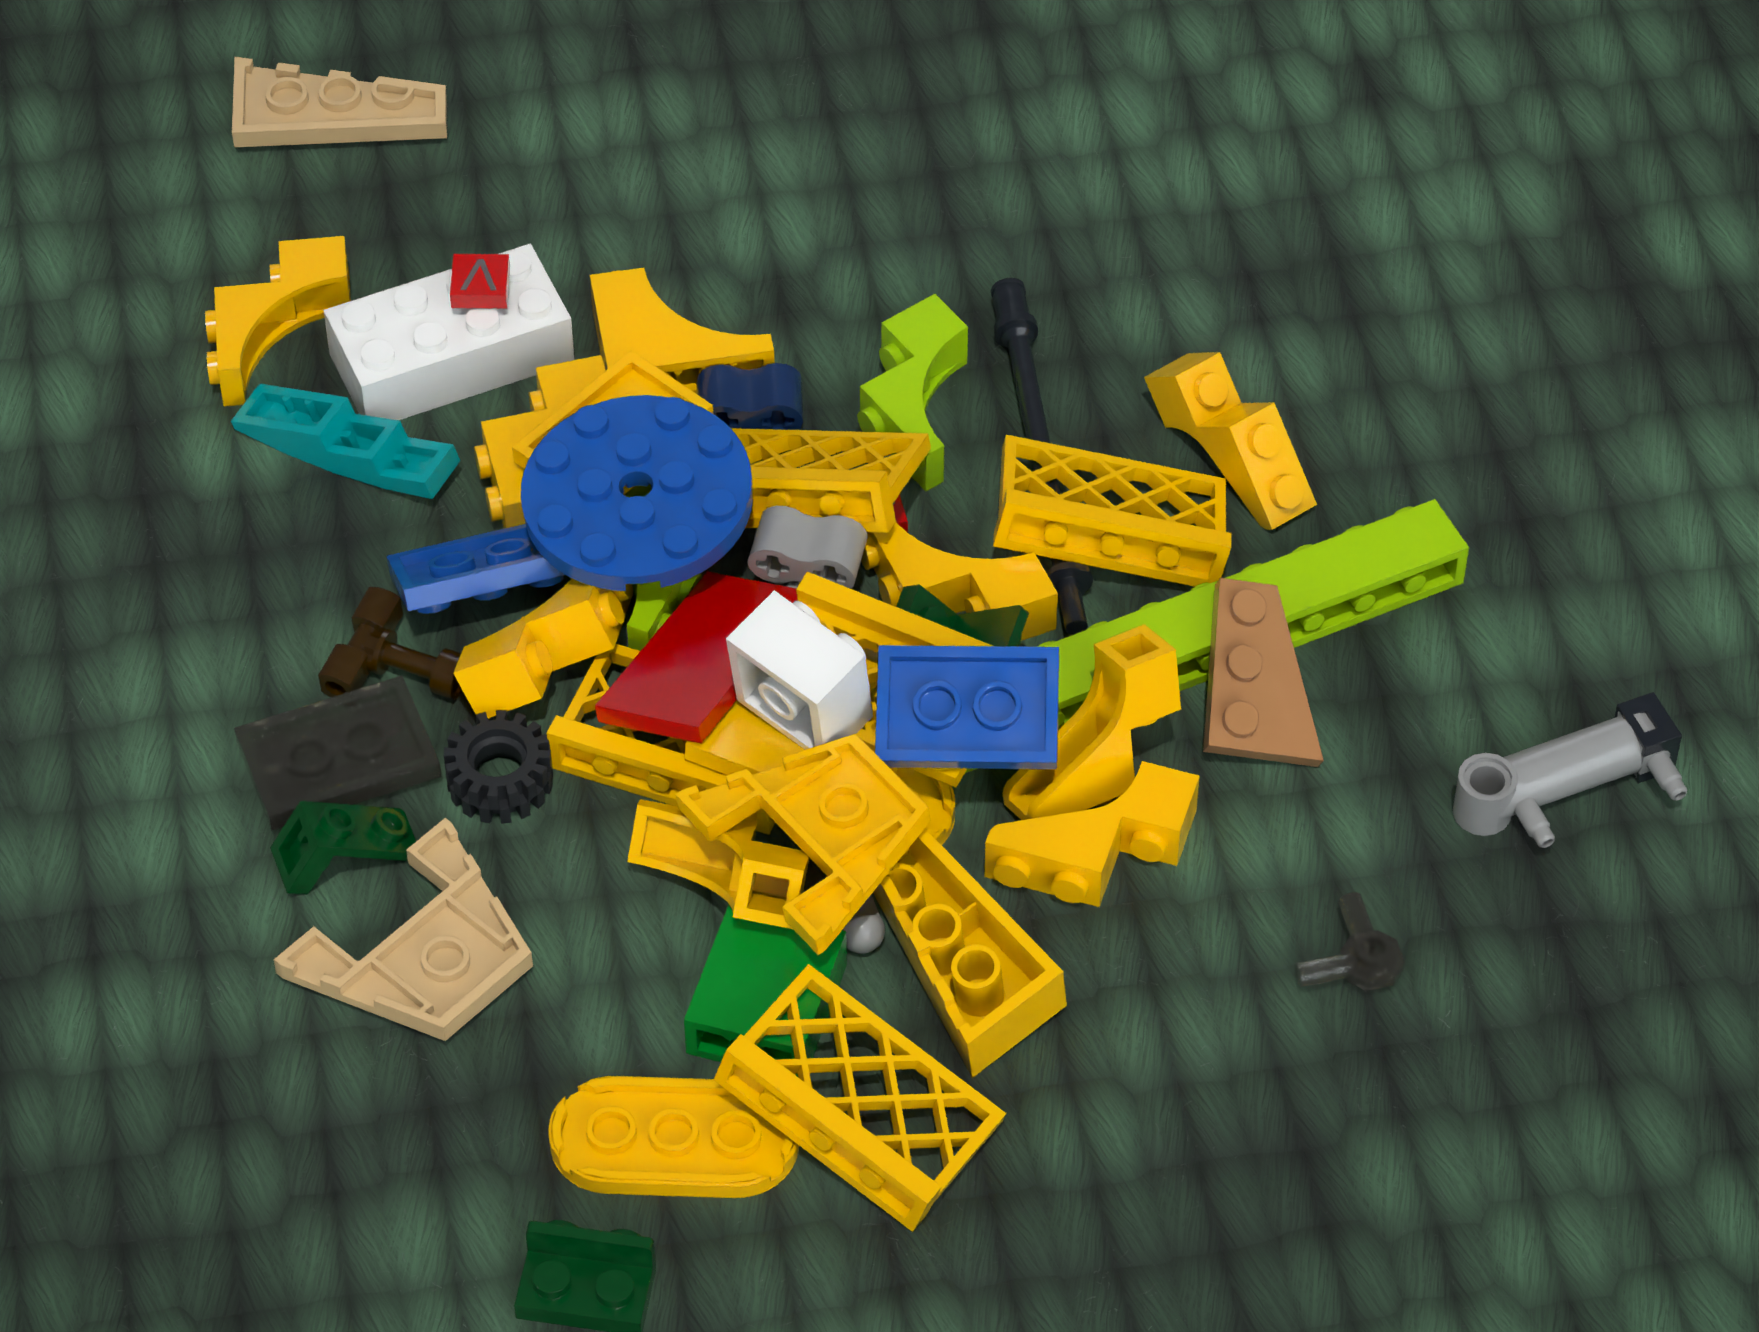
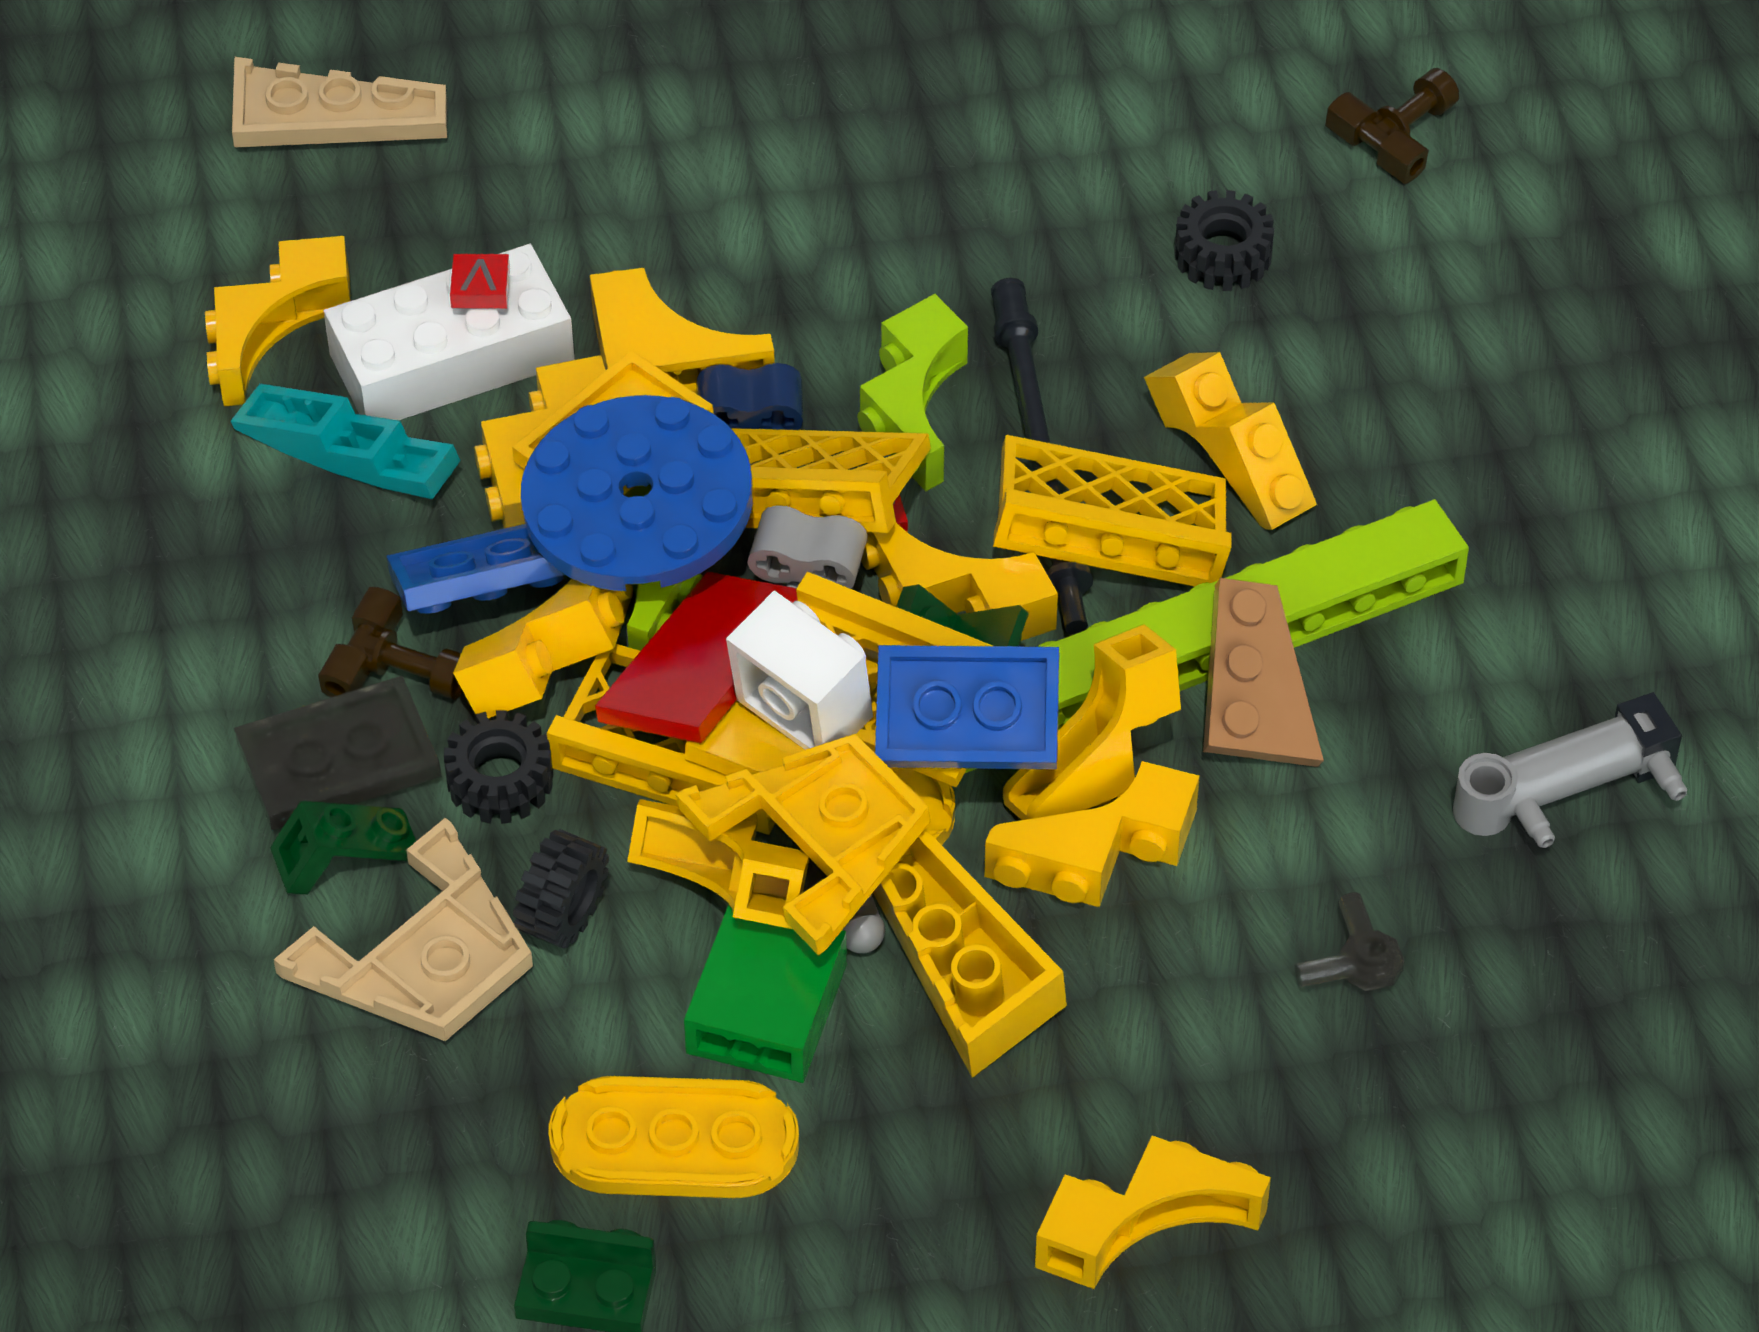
(561, 888): none -> black tyre
(840, 1138): yellow fence -> none
(1170, 1188): none -> yellow arch
(1222, 262): none -> black tyre
(1389, 128): none -> dark brown bar

